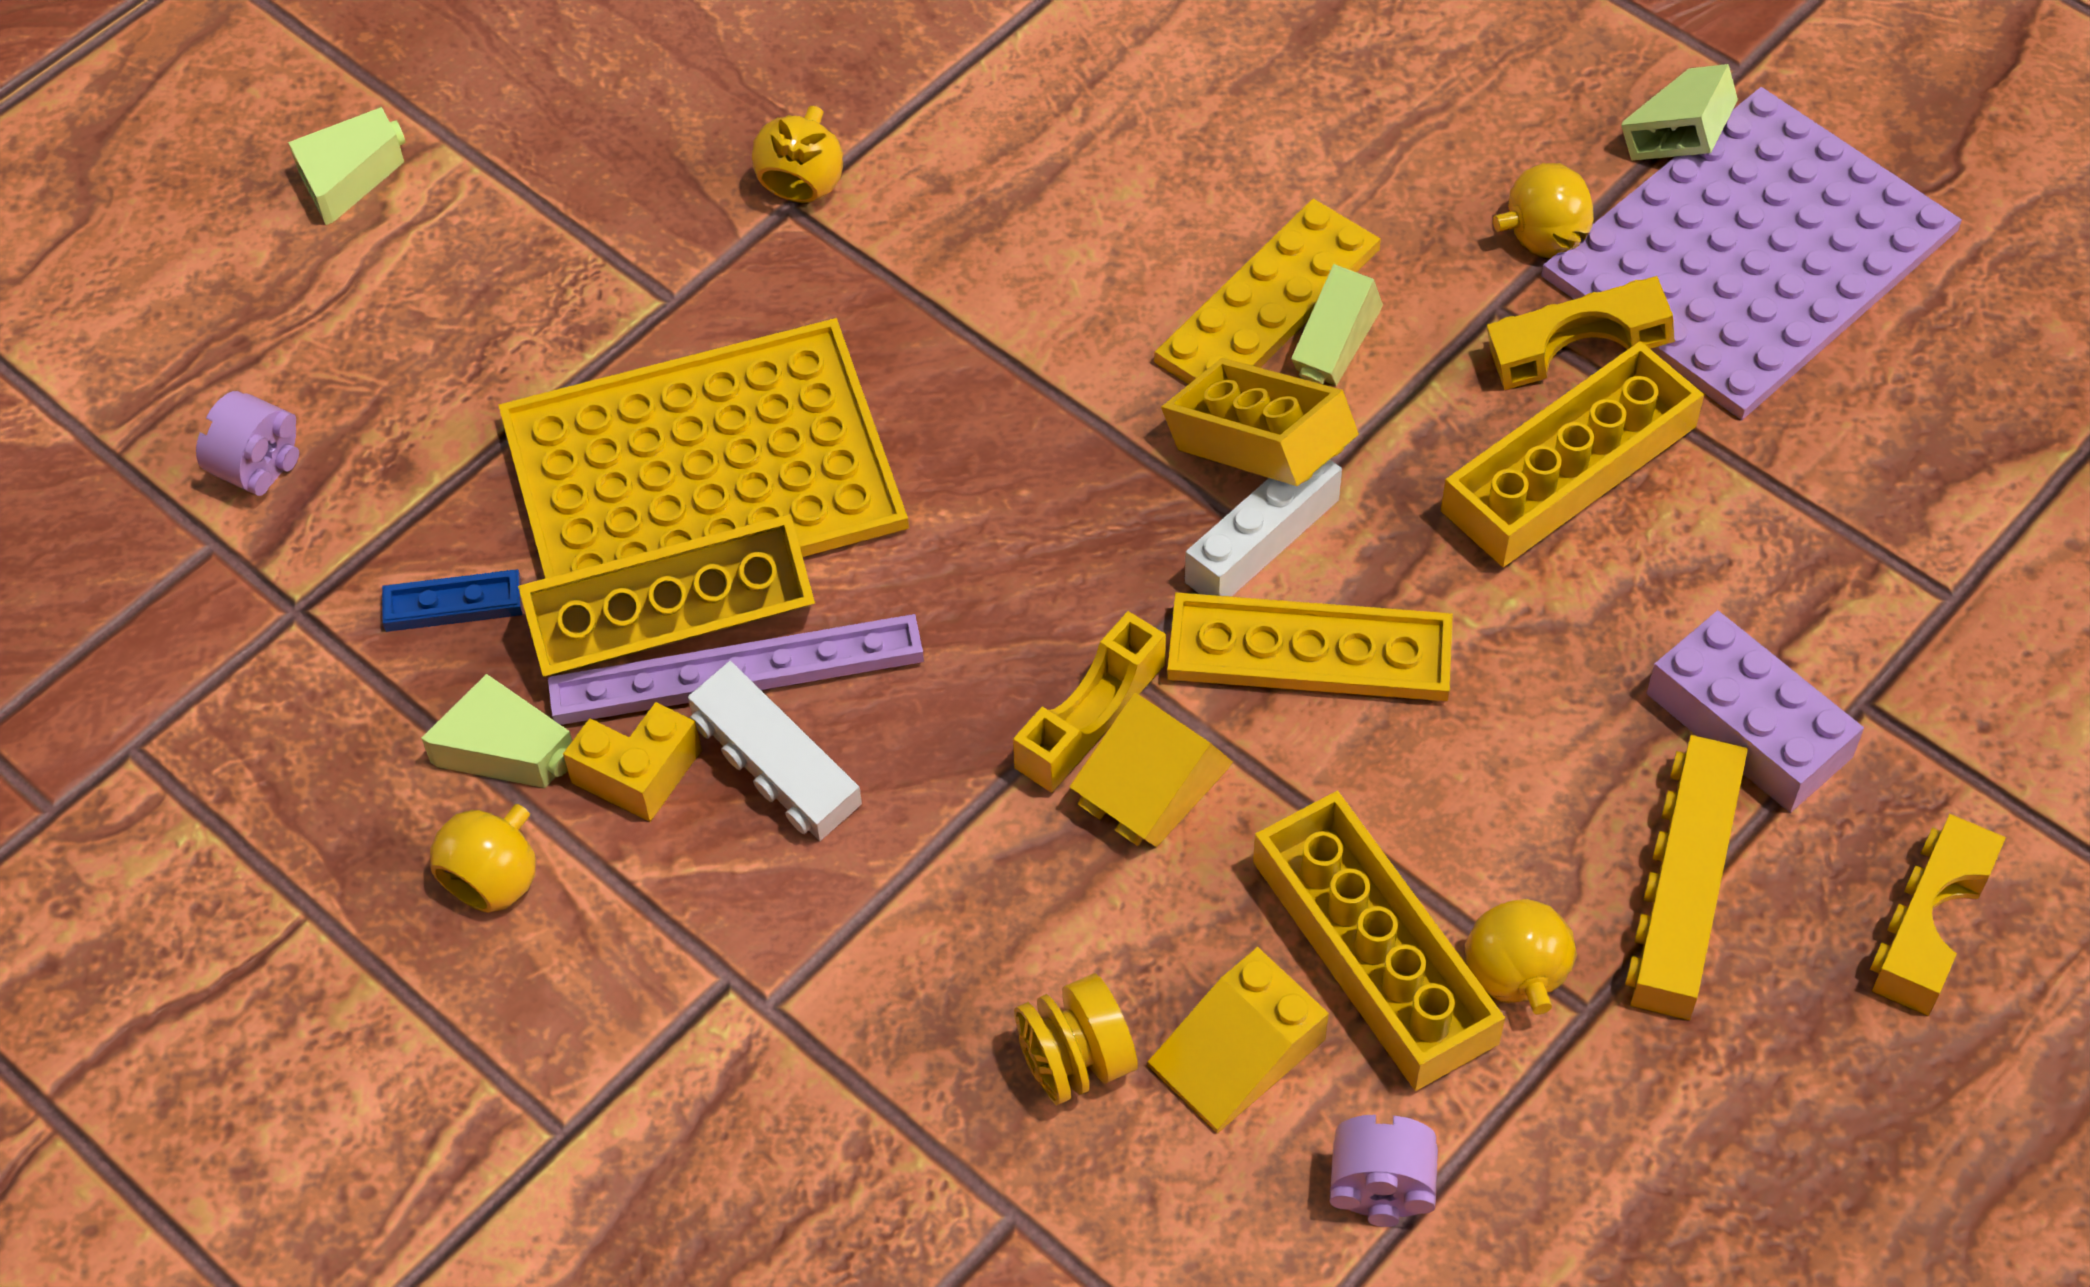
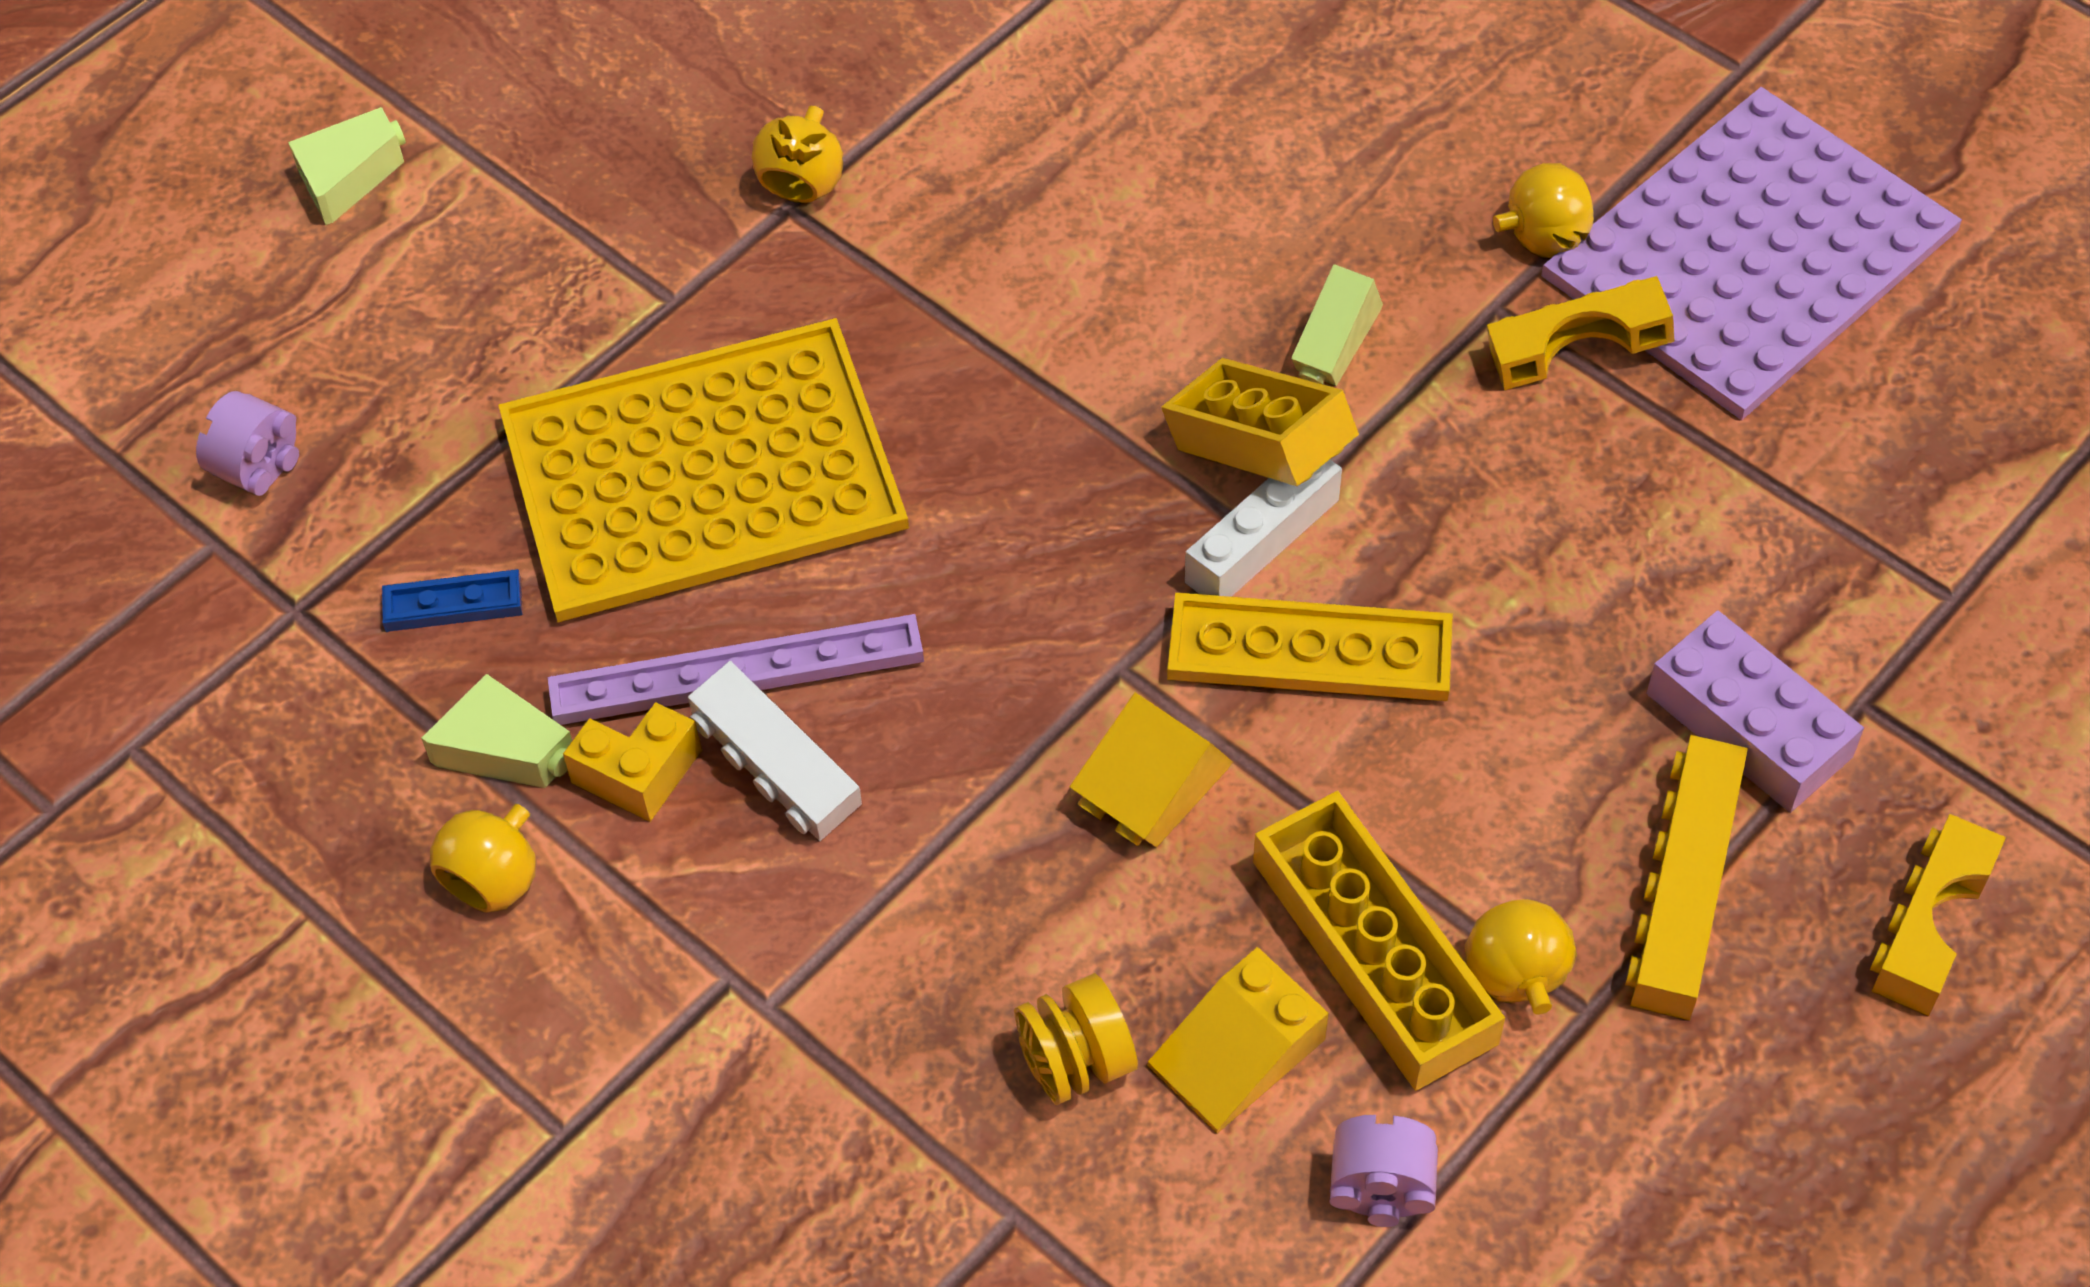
(666, 595): yellow brick -> none
(1062, 736): yellow arch -> none
(1268, 294): yellow plate -> none
(1571, 453): yellow brick -> none
(1683, 115): yellowish green slope -> none

